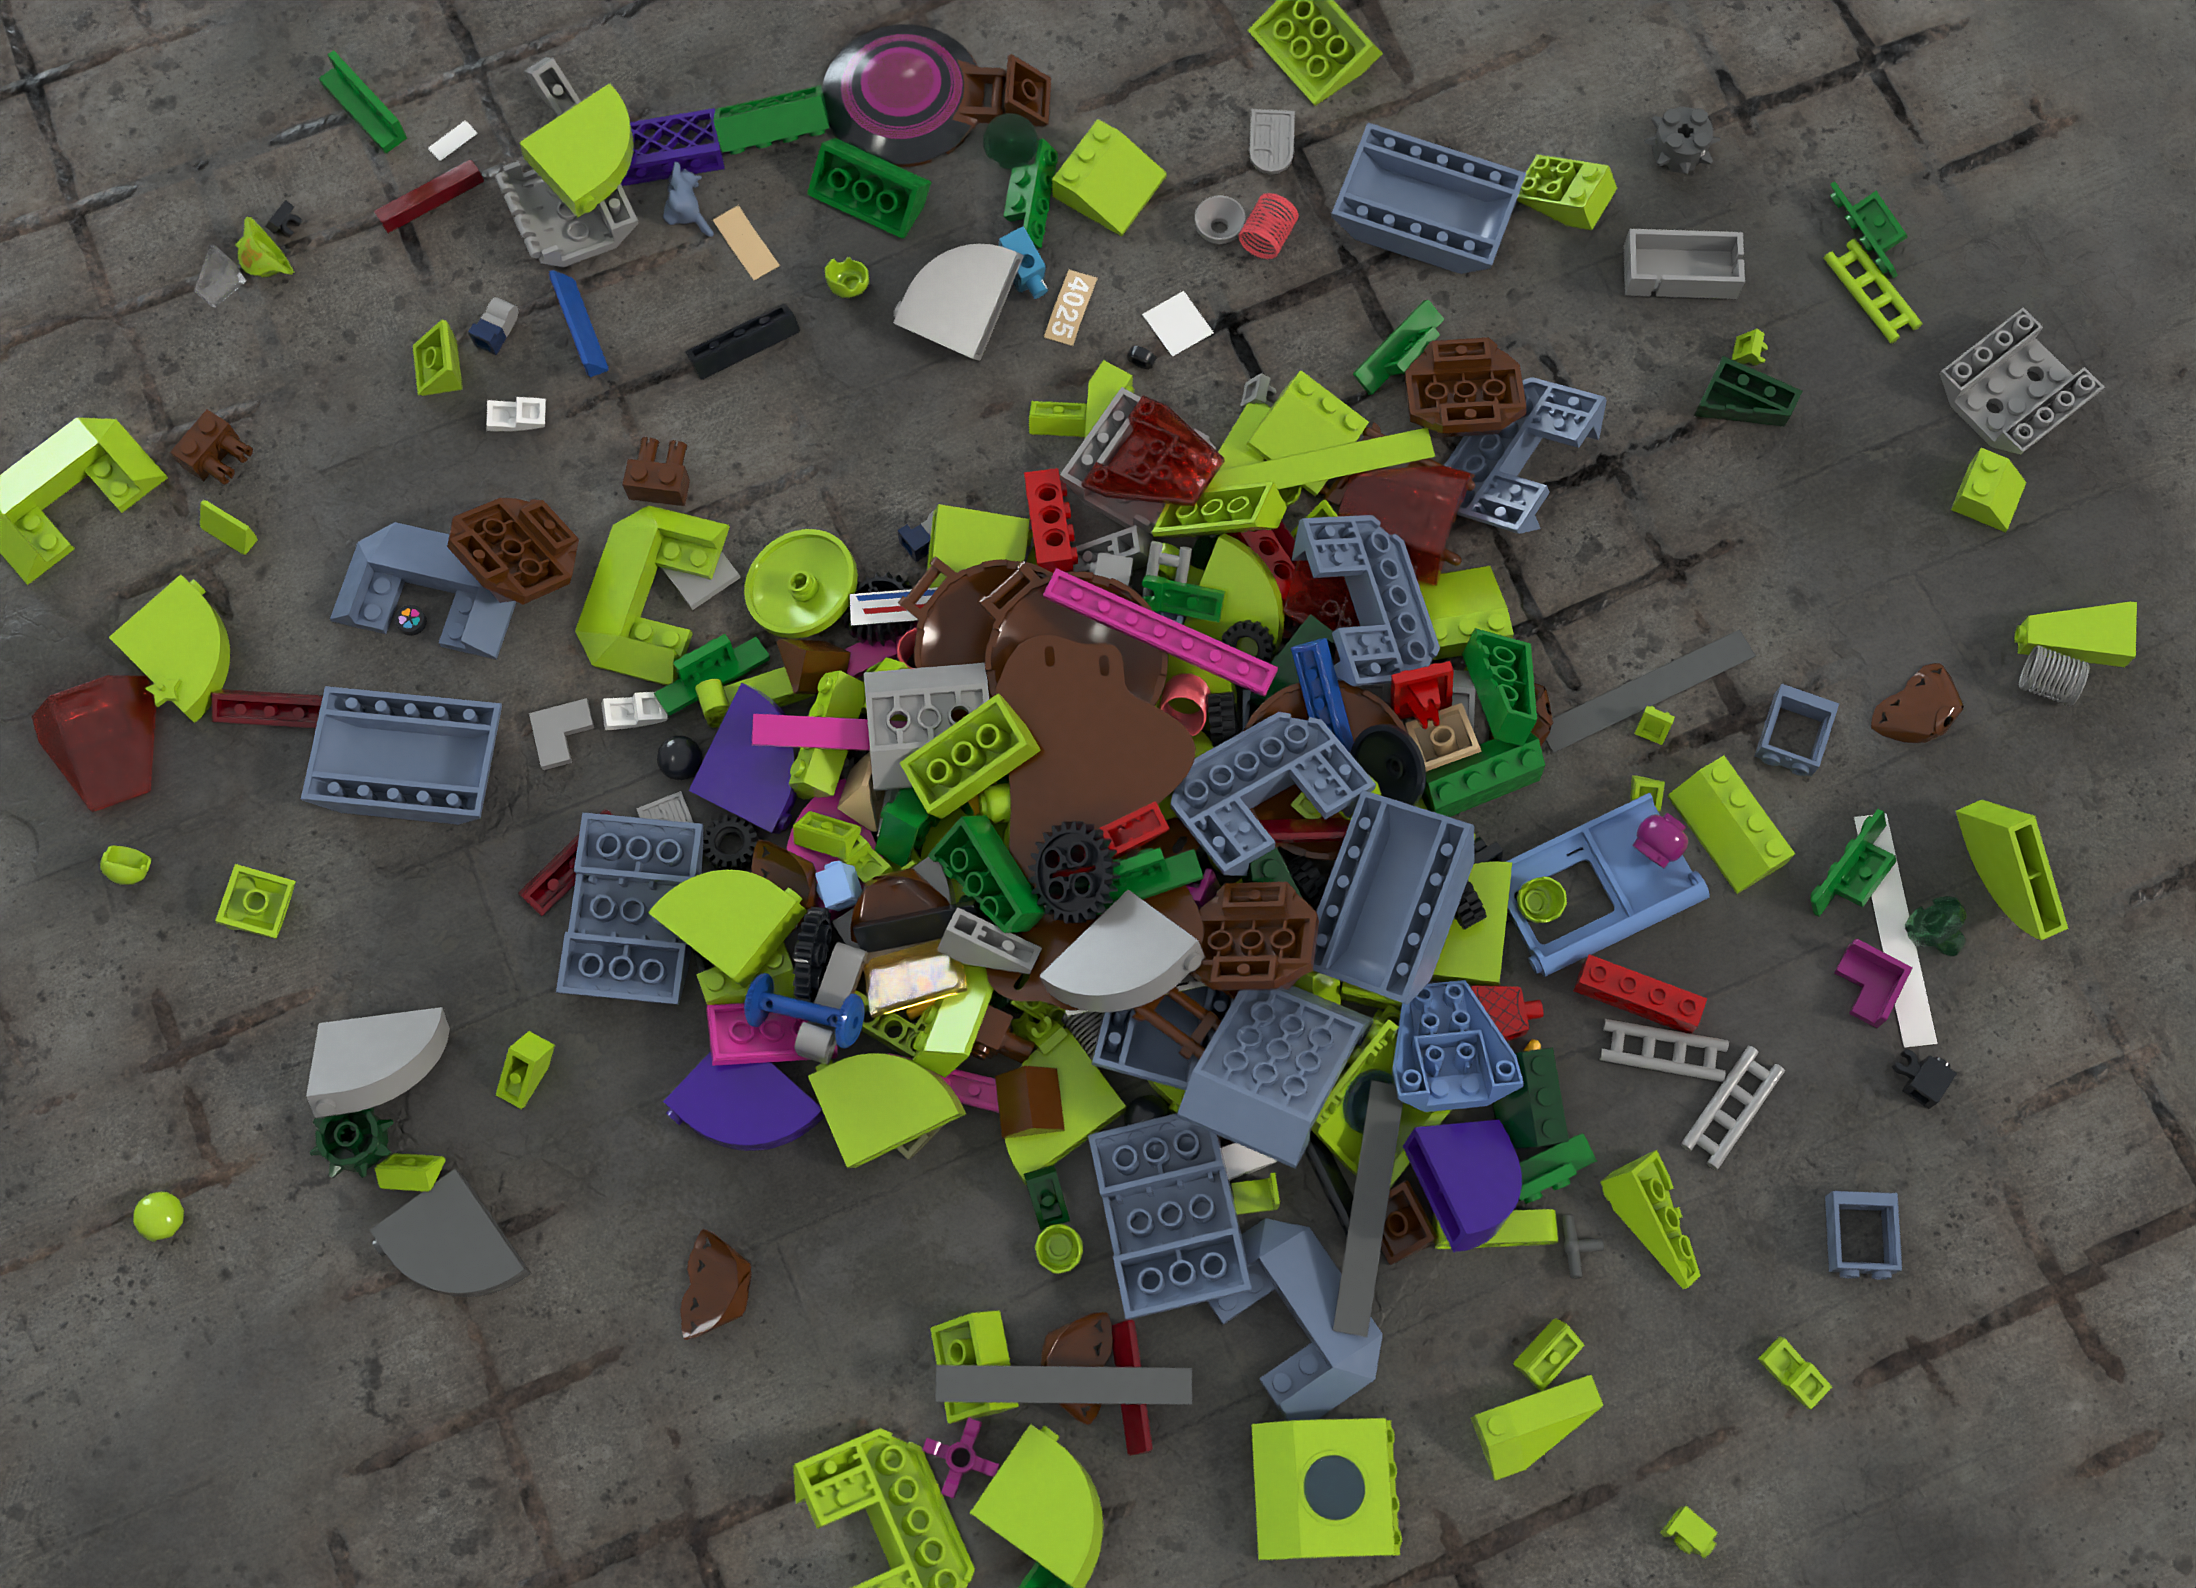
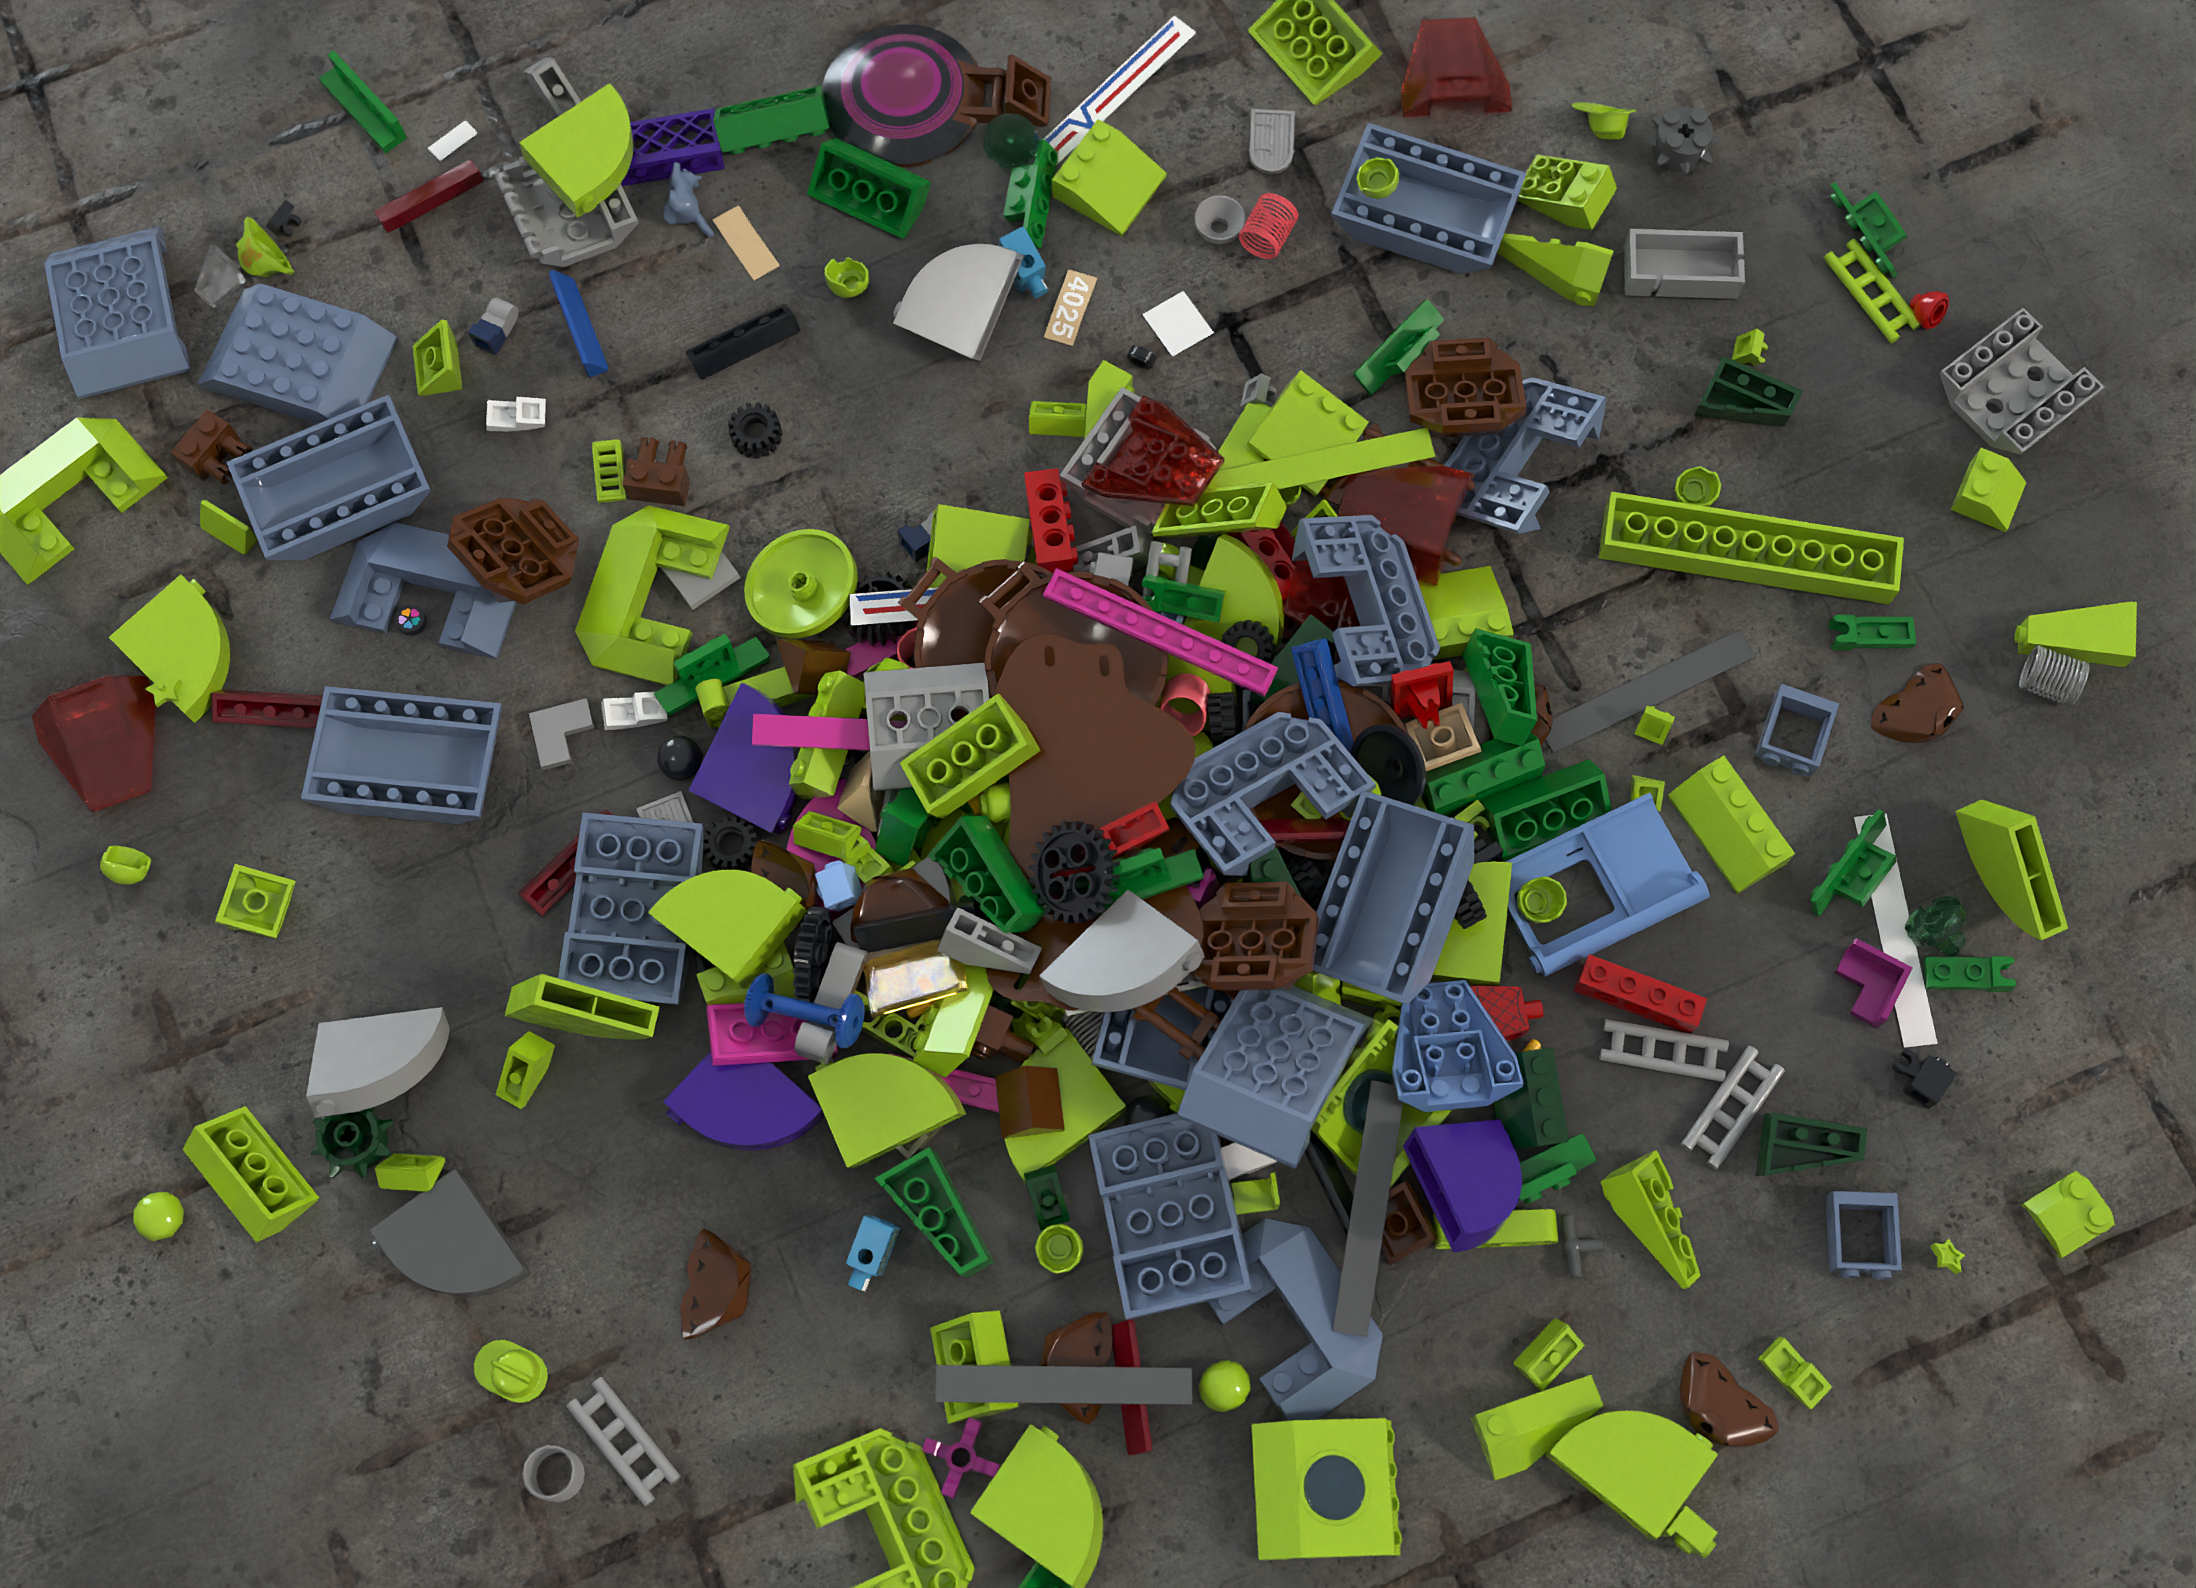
(115, 313): none -> sand blue slope
(249, 1173): none -> lime slope
(297, 355): none -> sand blue slope
(330, 482): none -> sand blue slope
(510, 1371): none -> lime piece
(532, 1464): none -> light grey piece
(580, 1009): none -> lime brick
(607, 453): none -> lime slope
(643, 1445): none -> light grey bar
(755, 415): none -> black tyre
(879, 1238): none -> dark azure torso
(934, 1205): none -> green wedge
(1119, 86): none -> white sticker
(1224, 1386): none -> lime hair
(1378, 178): none -> lime hair
(1453, 65): none -> clear red wedge
(1473, 816): none -> lime tile
(1546, 807): none -> green slope
(1567, 269): none -> lime wedge
(1604, 120): none -> lime piece
(1635, 1465): none -> lime brick
(1661, 839): magenta piece -> none
(1698, 486): none -> lime hair
(1723, 1405): none -> reddish brown piece
(1751, 548): none -> lime brick
(1805, 1143): none -> dark green wedge
(1872, 632): none -> green plate
(1930, 308): none -> red brick
(1947, 1256): none -> lime piece
(1968, 973): none -> green plate
(2070, 1213): none -> lime slope

